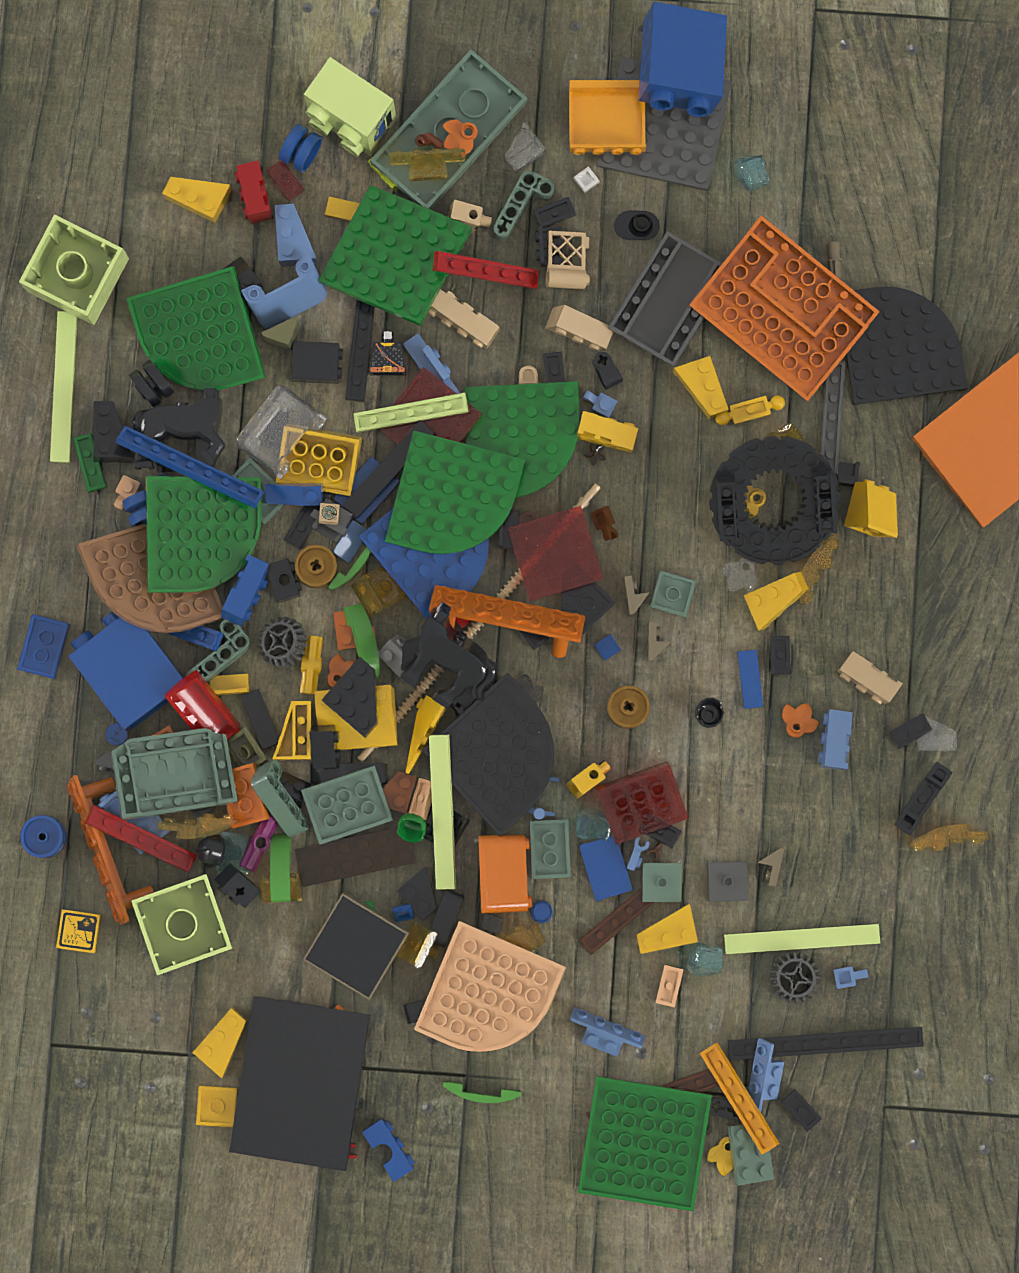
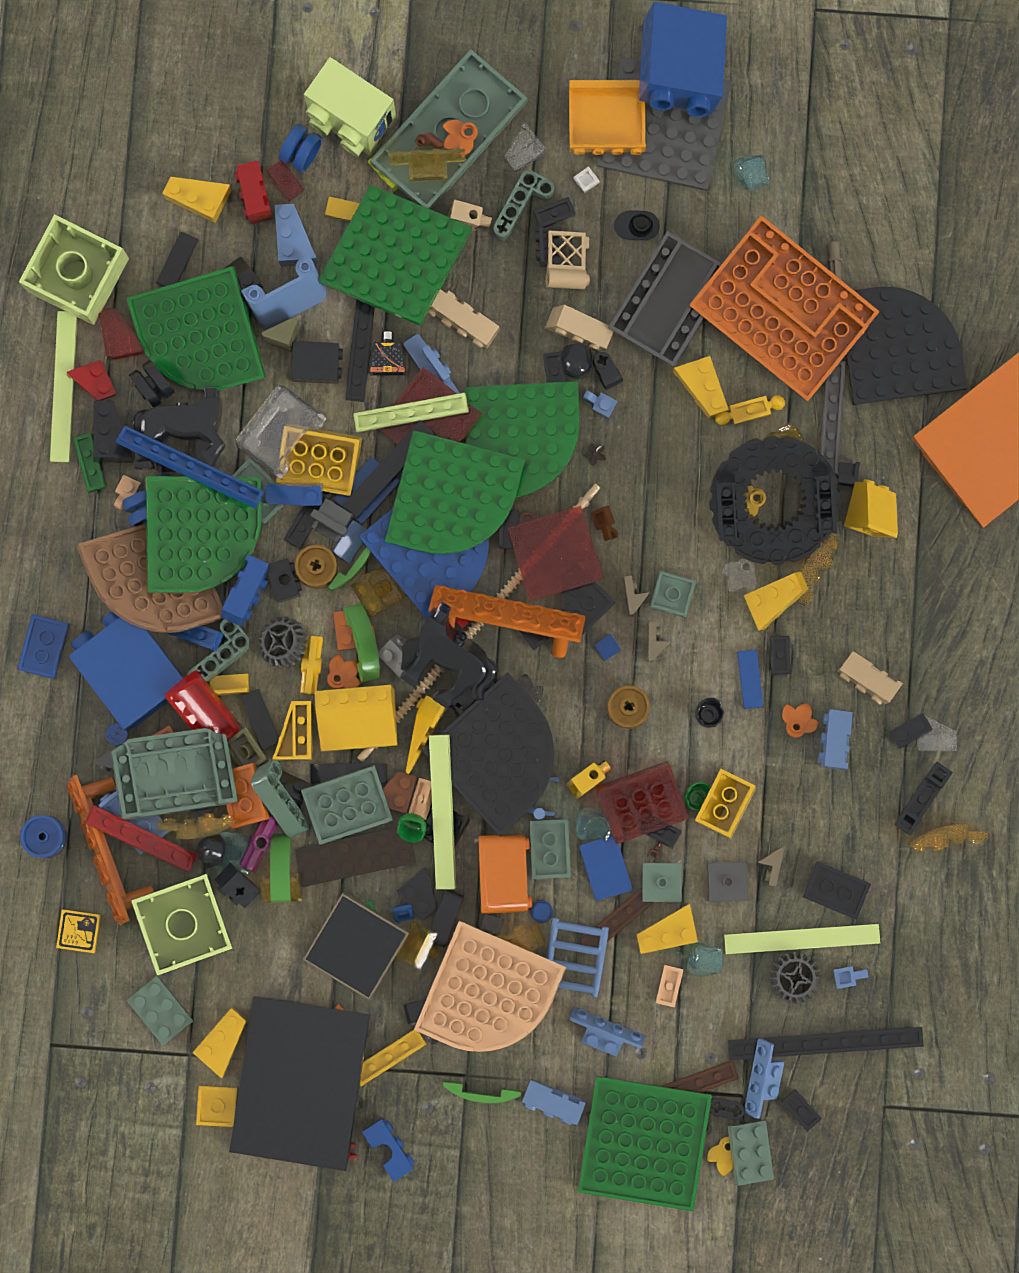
(93, 380): none -> red wing
(118, 337): none -> clear red slope
(160, 1010): none -> sand green plate
(177, 259): none -> black tile
(324, 746): black brick -> none
(329, 513): tile -> none
(356, 697): black plate -> none
(391, 1055): none -> yellow tile
(485, 270): red tile -> none
(528, 375): tan tile -> none
(553, 1102): none -> medium blue wedge
(576, 360): none -> black piece
(600, 952): none -> medium blue bar
(607, 432): yellow wedge -> none
(635, 860): medium blue plate -> none
(696, 795): none -> green hair
(725, 803): none -> yellow slope
(739, 1098): light orange plate -> none
(836, 890): none -> black plate

